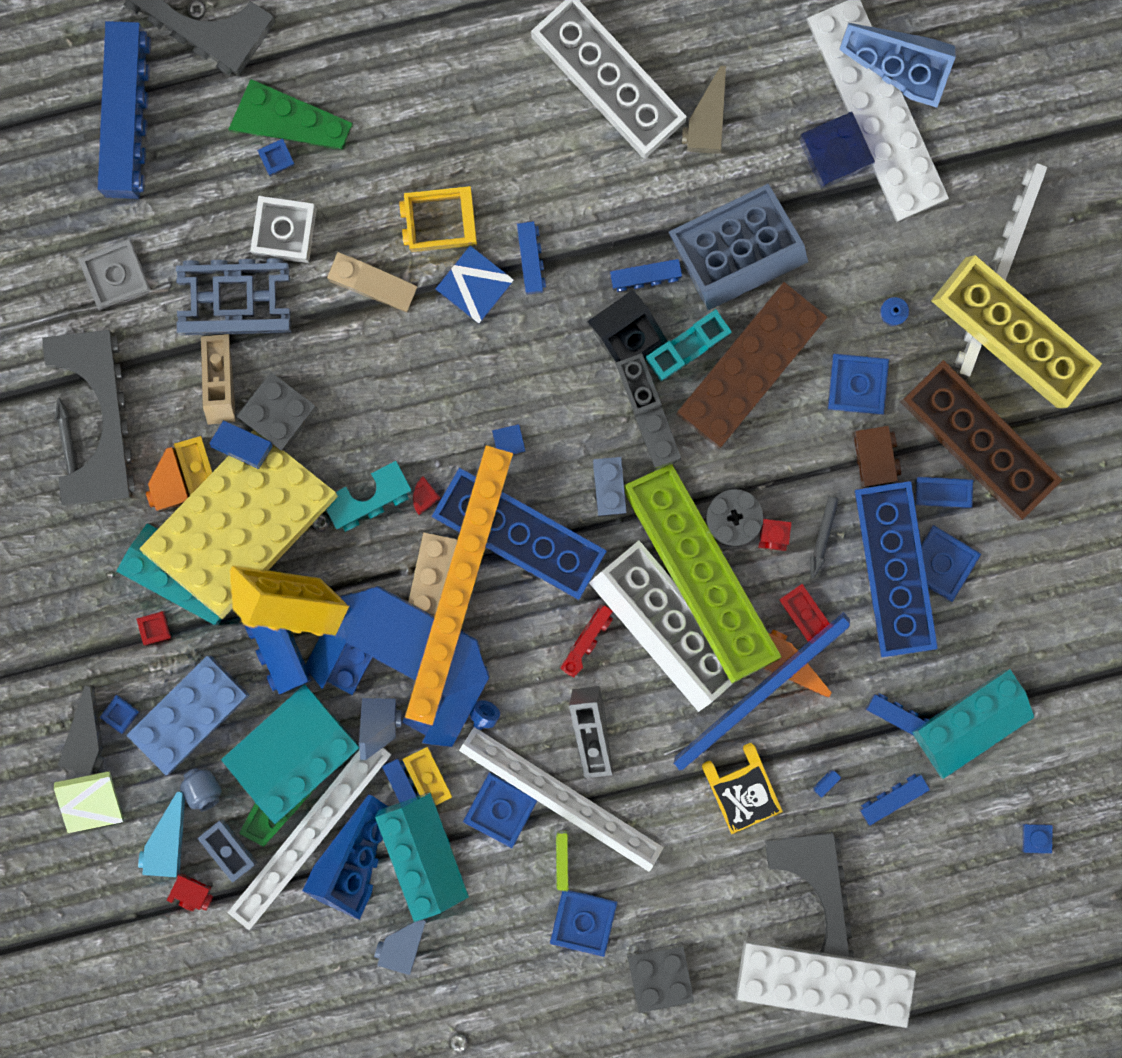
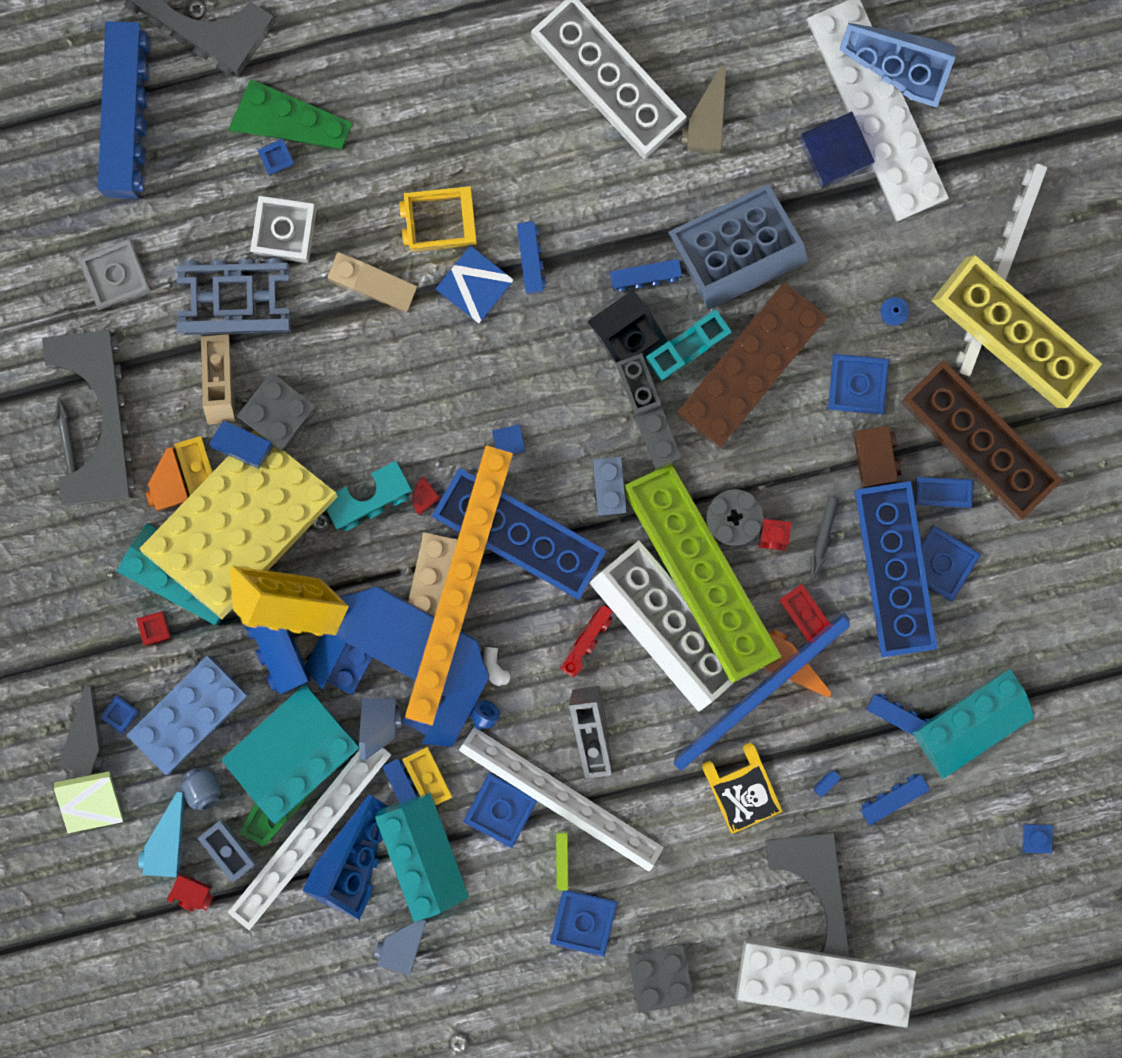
(497, 675): none -> white arm

